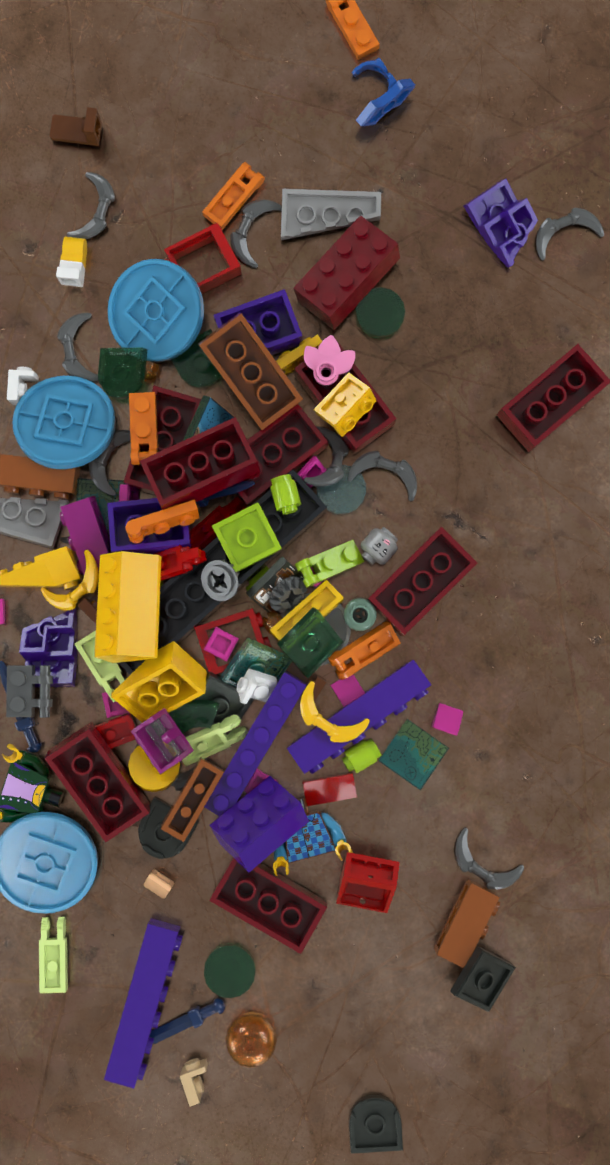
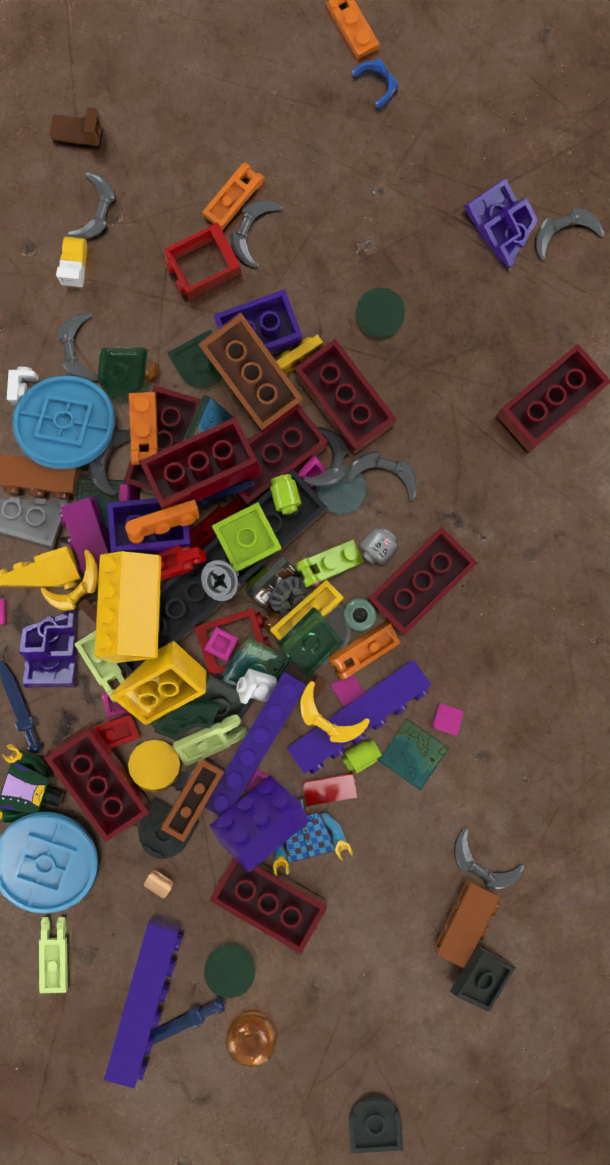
(21, 691): dark grey plate -> none
(156, 309): dark azure plate -> none
(162, 741): magenta window -> none
(193, 1085): tan bracket -> none
(325, 210): light grey wing -> none
(329, 358): bright pink plate -> none
(346, 404): yellow bracket -> none
(347, 272): dark red brick -> none
(357, 885): red window -> none
(392, 98): blue tile -> none

